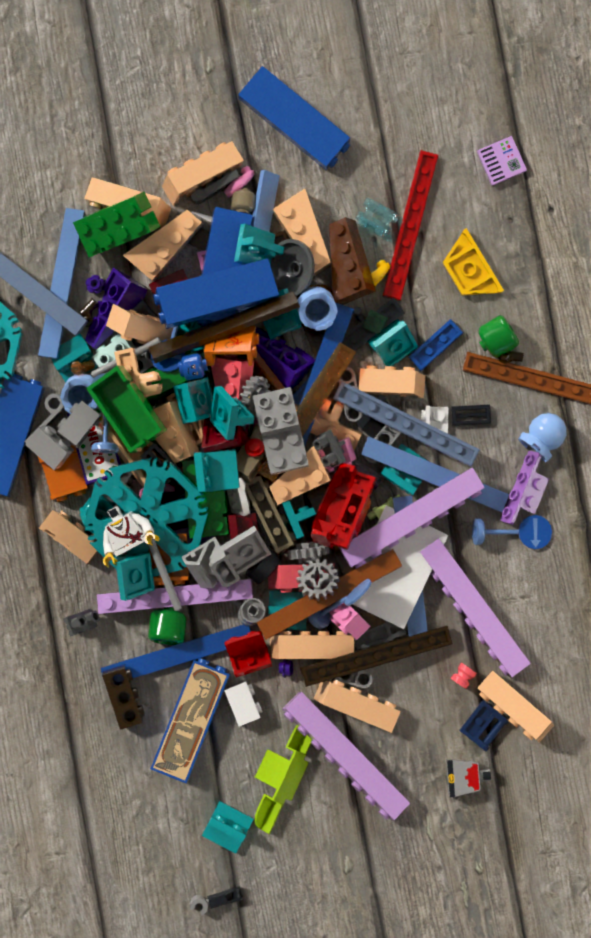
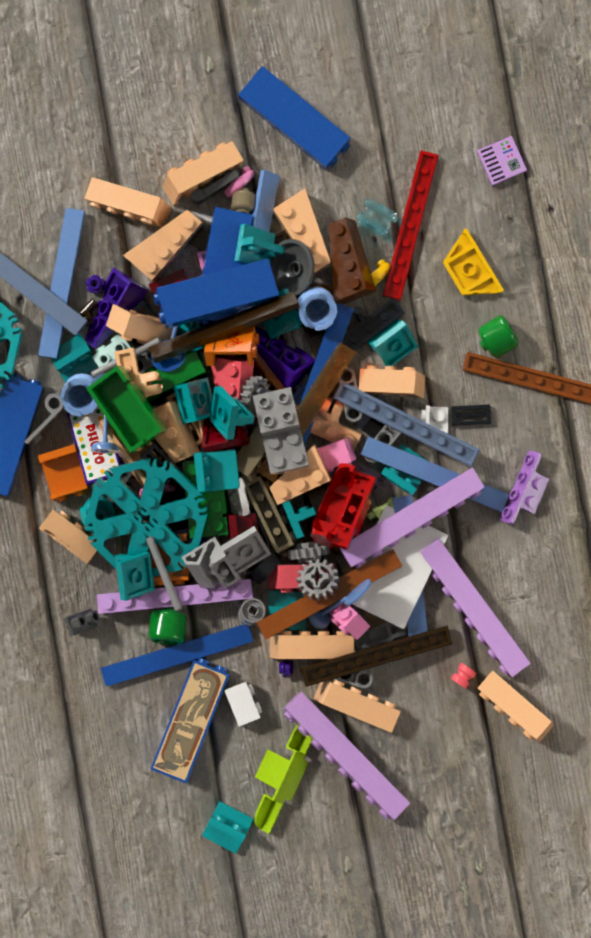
(50, 446): light grey brick -> none
(78, 368): clear orange arm -> none
(78, 424): light grey brick -> none
(116, 224): green piece -> none
(122, 706): dark brown brick -> none
(125, 533): torso -> none
(192, 367): blue head -> none
(216, 900): black piece -> none
(248, 653): red bracket -> none
(254, 447): red plate -> none
(331, 448): dark grey hips -> none
(374, 322): clear green tile -> none
(435, 345): blue tile -> none
(464, 777): torso -> none
(479, 721): dark blue plate -> none
(511, 356): dark brown arm -> none
(533, 532): piece -> none
(545, 434): light blue tile -> none

